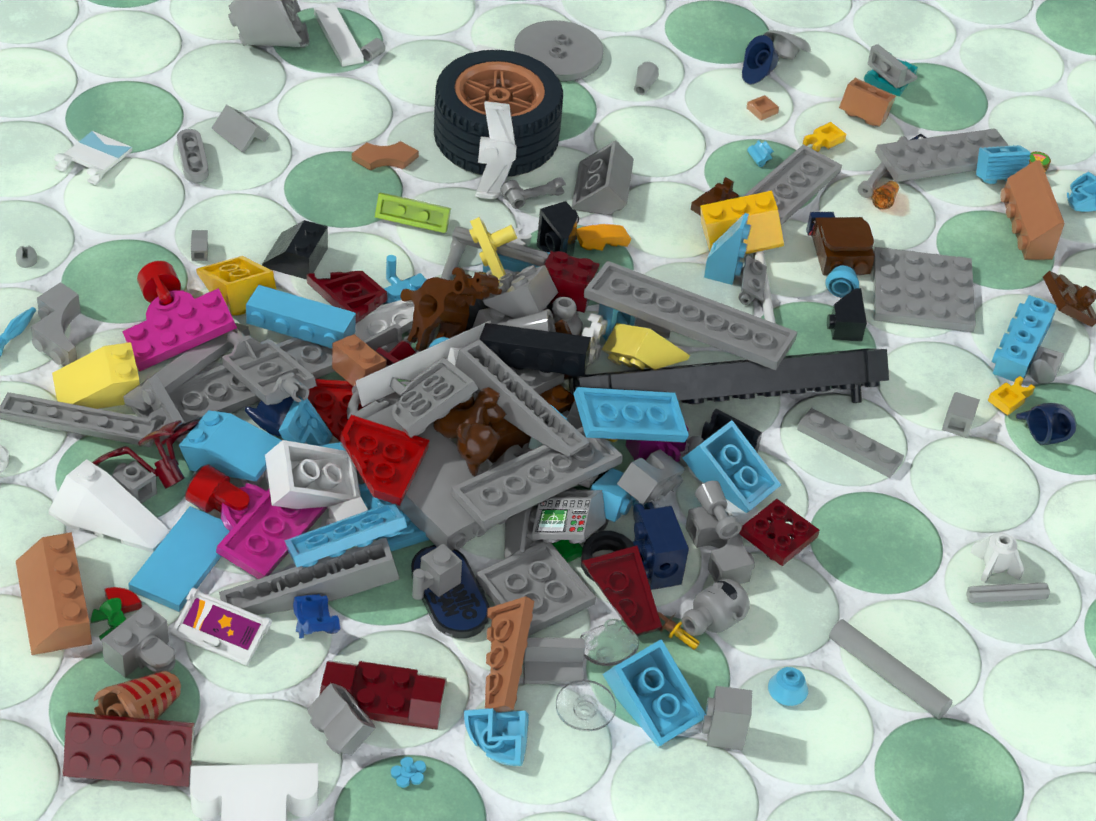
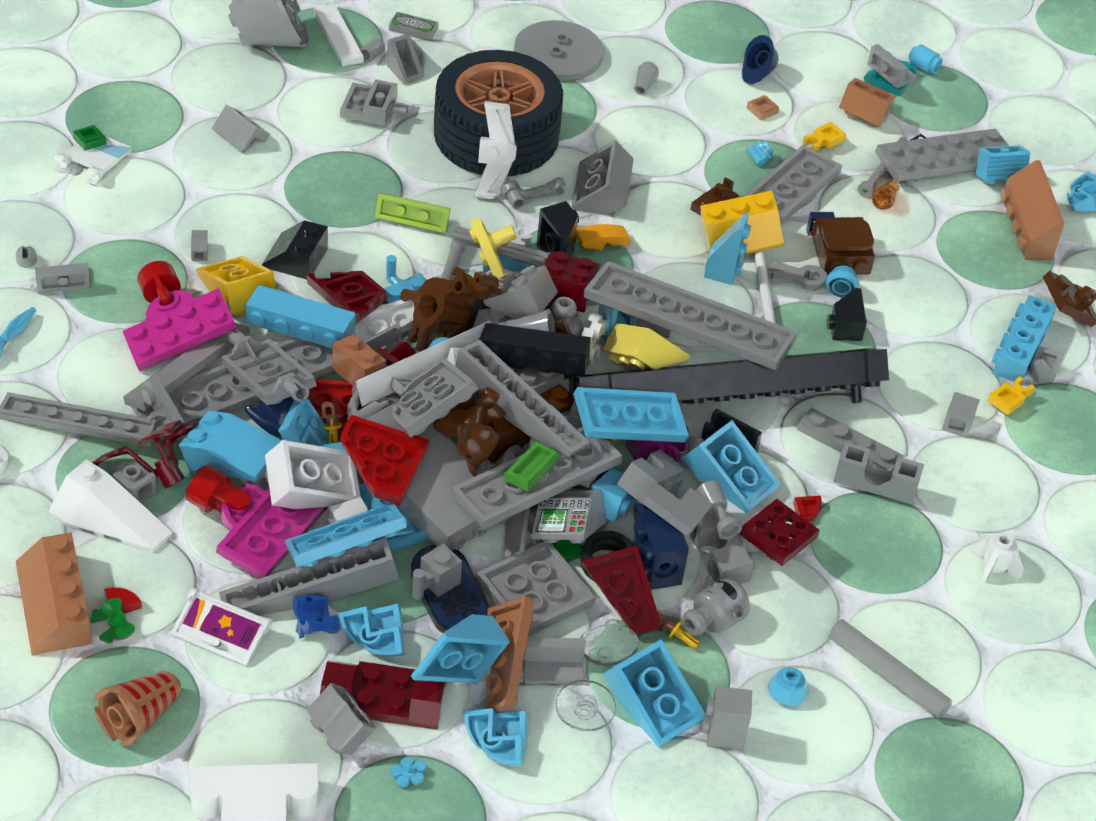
(56, 310): light grey arch -> none
(62, 278): none -> light grey panel
(89, 137): none -> green tile
(98, 378): light yellow slope -> none
(128, 749): dark red plate -> none
(139, 643): light grey brick -> none
(181, 560): medium azure tile -> none
(192, 155): light grey plate -> none
(332, 424): none -> piece
(372, 103): none -> light grey plate
(375, 156): nougat tile -> none
(376, 629): none -> medium azure brick
(405, 58): none -> light grey slope
(413, 25): none -> light grey tile
(464, 651): none -> medium azure slope
(531, 466): none -> bright green tile
(682, 513): none -> light grey tile
(753, 280): light grey hinge -> none
(787, 44): light grey hat -> none
(807, 506): none -> red tile
(808, 276): none -> light grey piece
(859, 472): none -> light grey arch
(923, 289): light grey plate -> none
(925, 59): none -> medium azure brick
(1007, 592): light grey axle -> none
(1044, 158): tile -> none
(1050, 423): dark blue piece -> none

